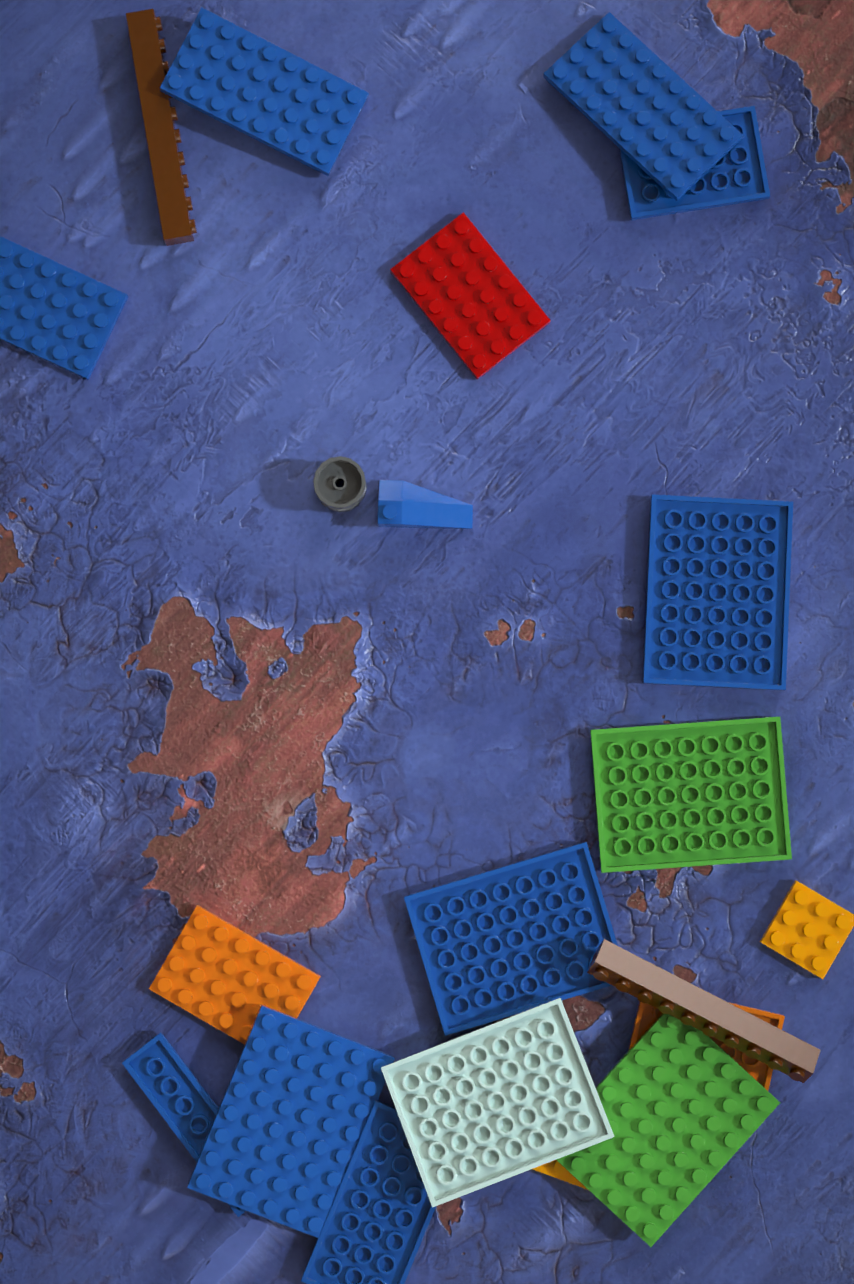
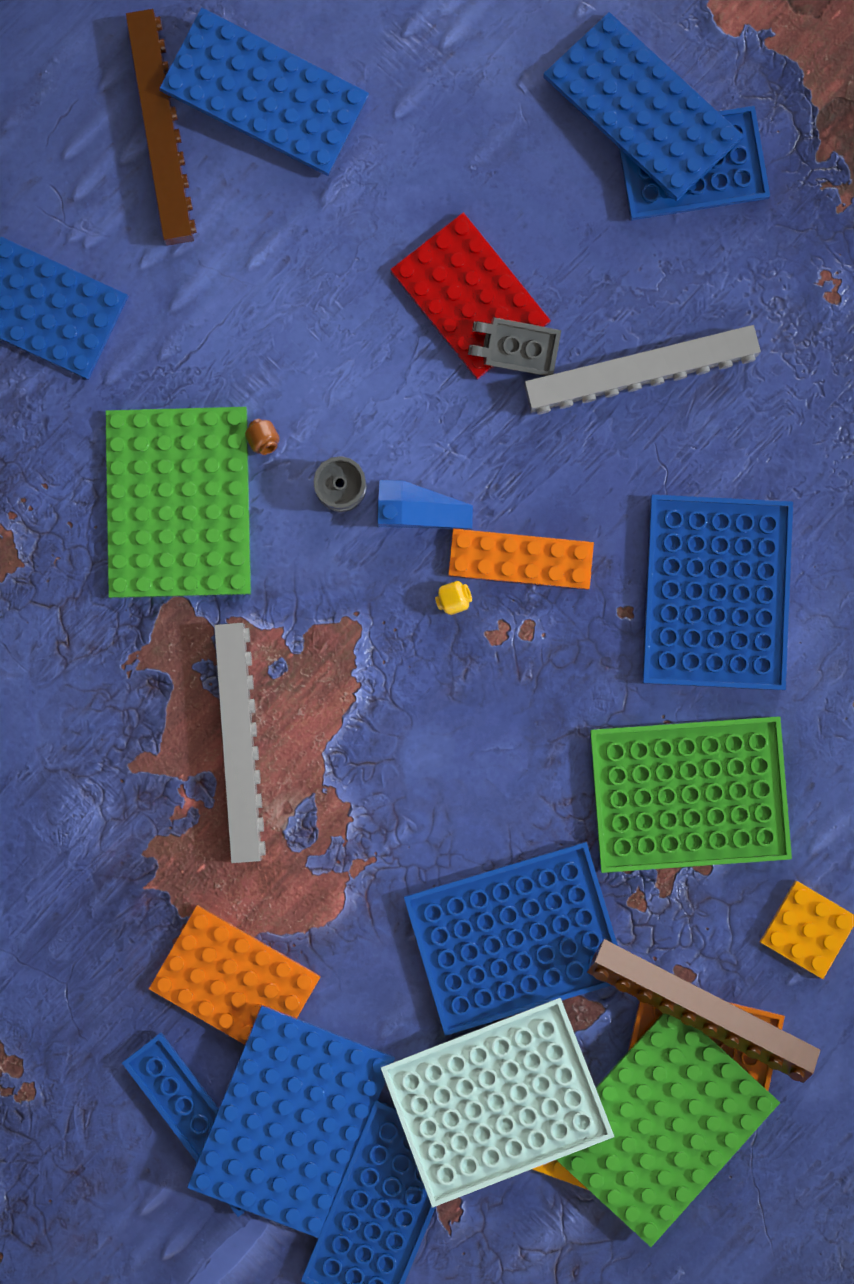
(178, 502): none -> bright green plate
(238, 743): none -> light grey brick
(262, 436): none -> dark orange head
(453, 597): none -> yellow head
(517, 346): none -> dark grey tile
(521, 559): none -> orange plate
(641, 369): none -> light grey brick

